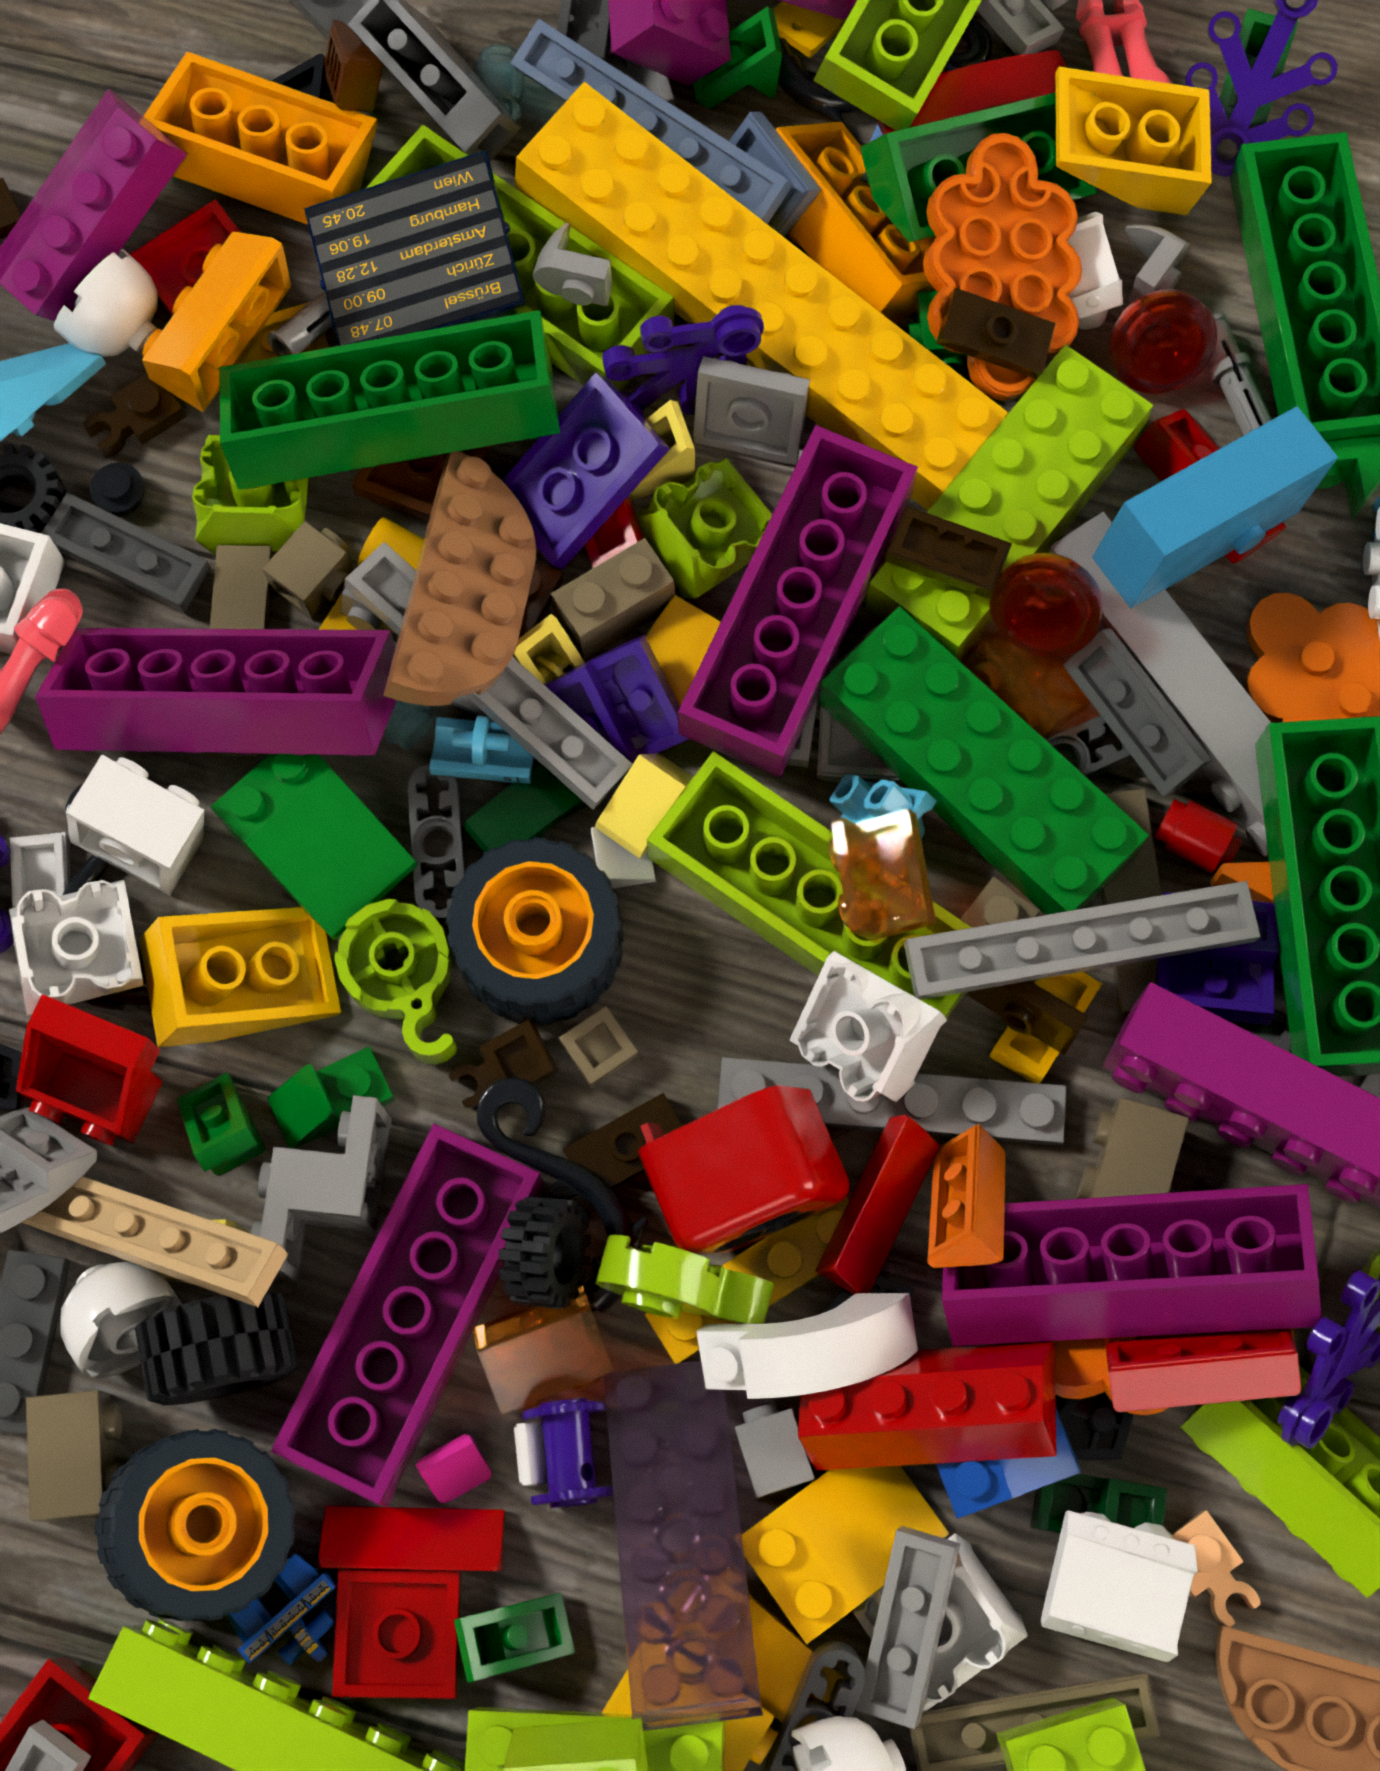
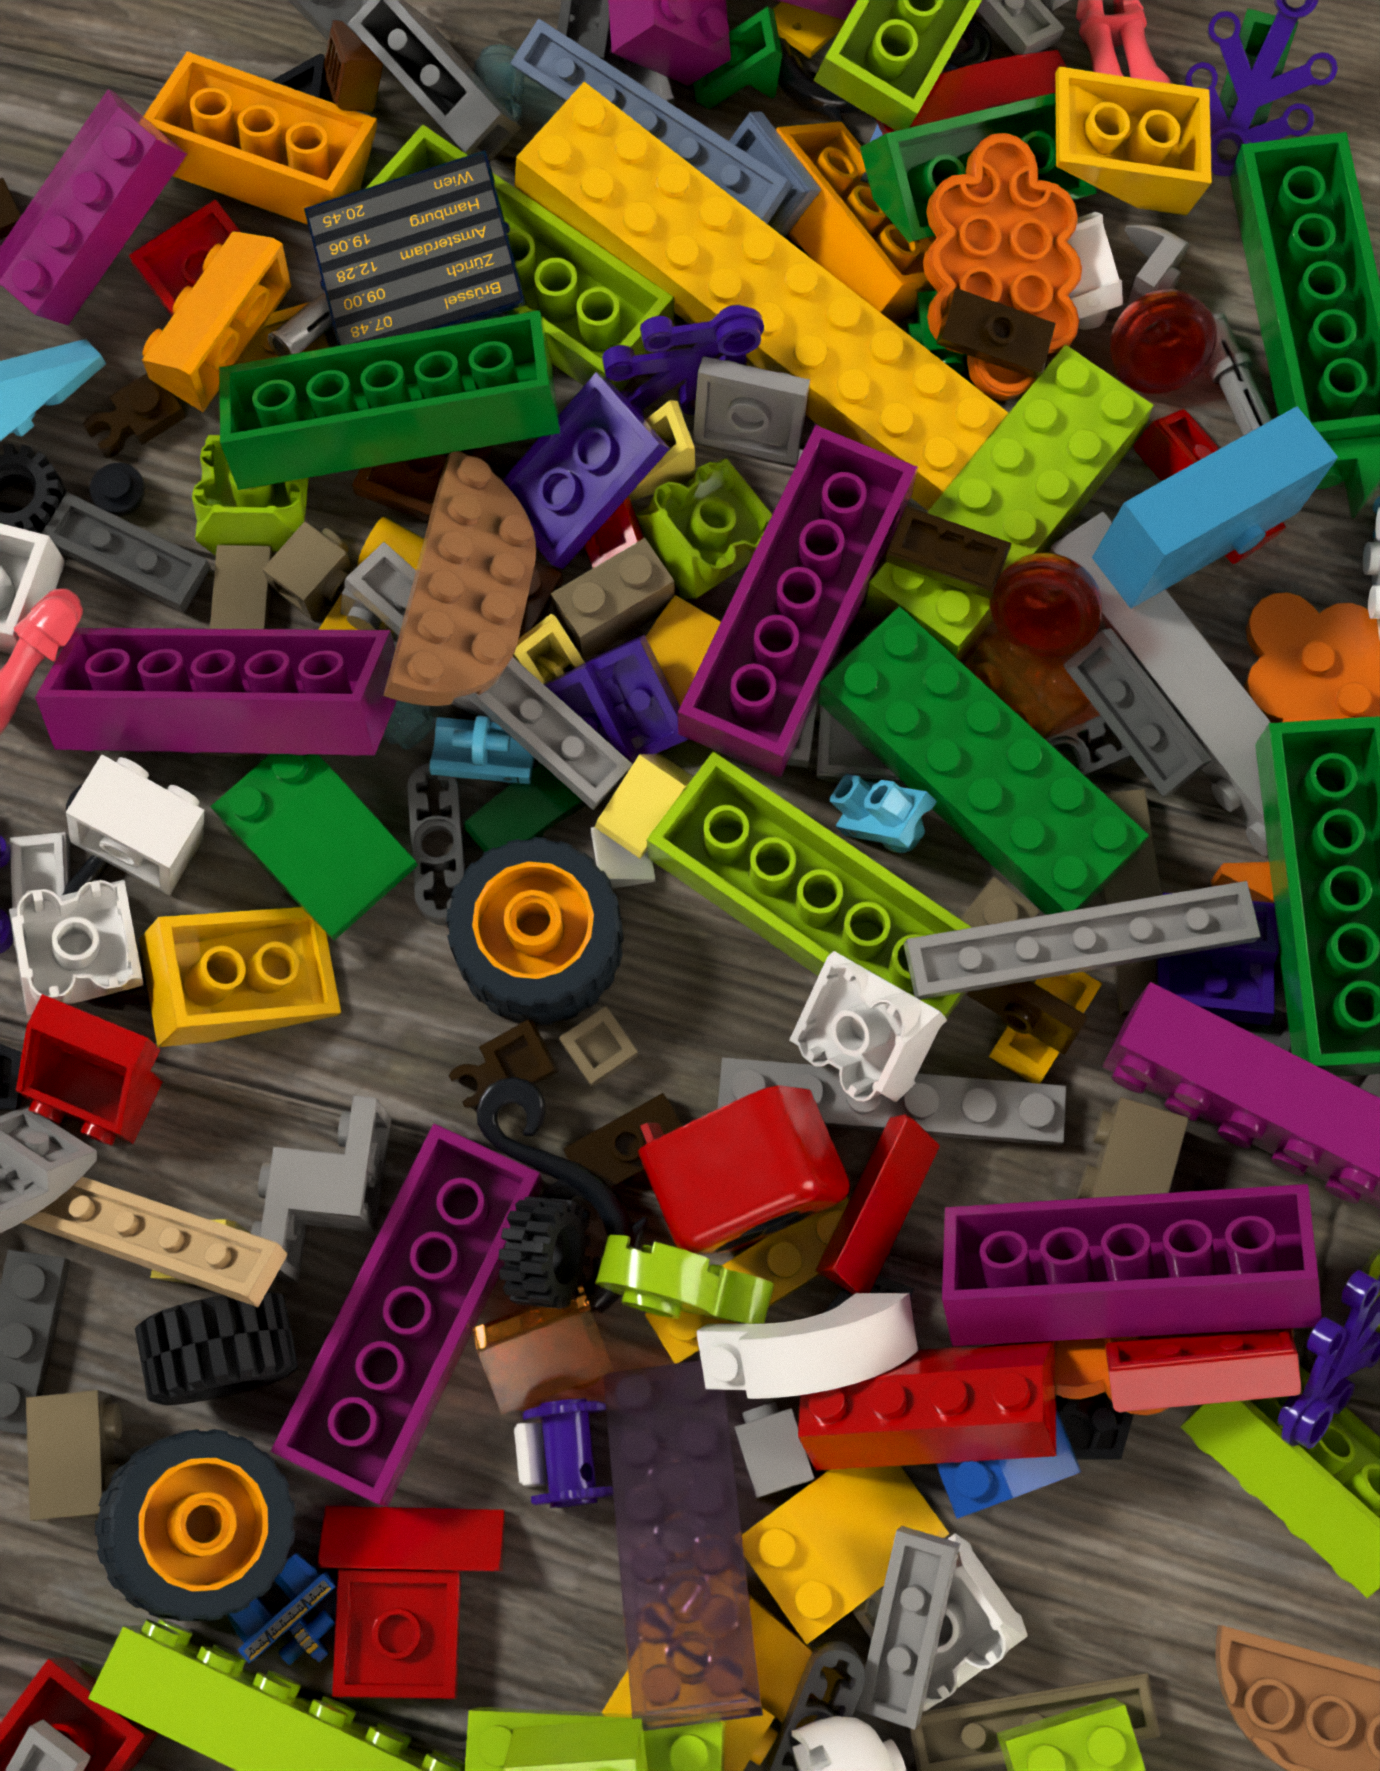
(103, 1315): white cylinder -> none
(111, 308): white cylinder -> none
(219, 1126): green slope -> none
(314, 1100): green slope -> none
(406, 992): lime piece -> none
(454, 1468): dark pink slope -> none
(514, 1637): green slope -> none
(571, 274): light grey plate -> none
(882, 875): clear orange bracket -> none
(967, 1201): orange slope -> none
(1117, 1499): dark green slope -> none
(1120, 1585): white slope -> none
(1198, 835): red brick -> none
(1214, 1562): light nougat plate -> none

